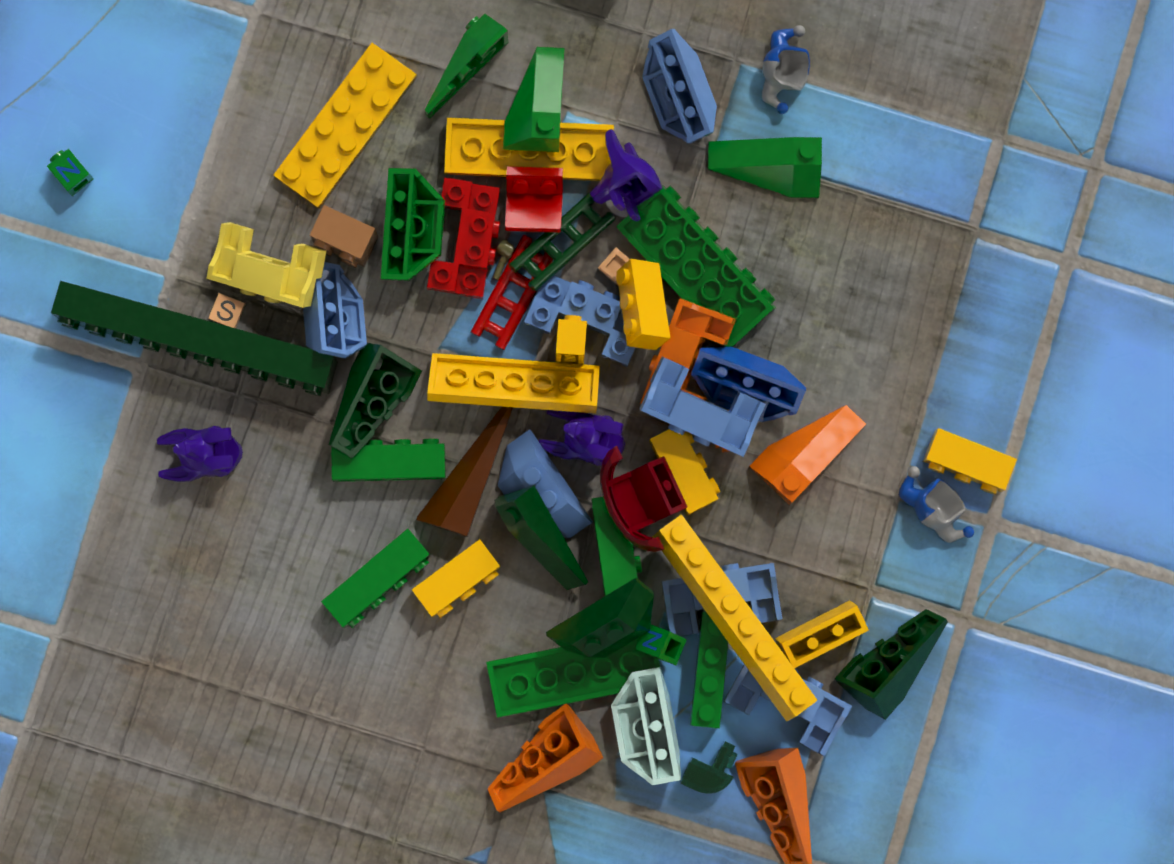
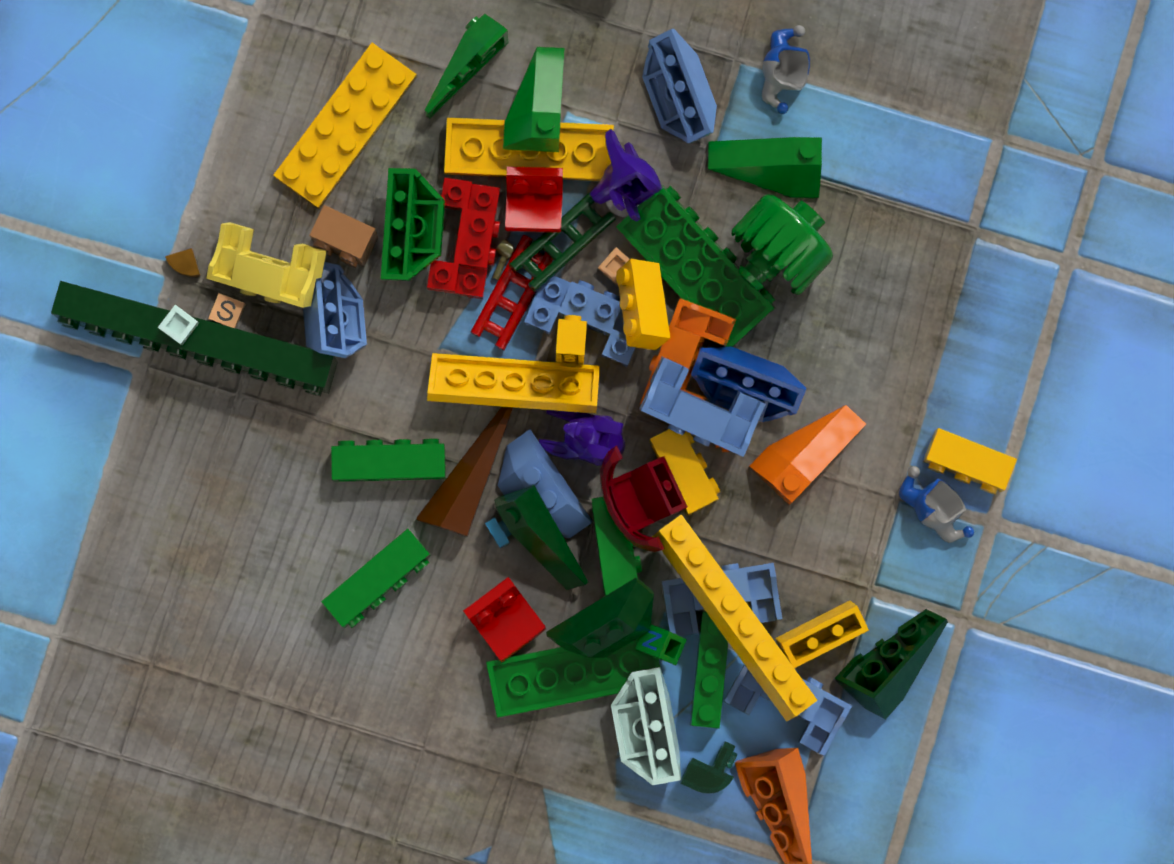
(69, 171): green brick -> none
(178, 325): none -> light aqua plate
(184, 263): none -> pearl gold tile
(201, 453): dark purple piece -> none
(373, 390): dark green wedge -> none
(457, 579): yellow brick -> none
(499, 532): none -> dark azure plate
(505, 619): none -> red bracket
(553, 756): orange wedge -> none
(781, 238): none -> green piece

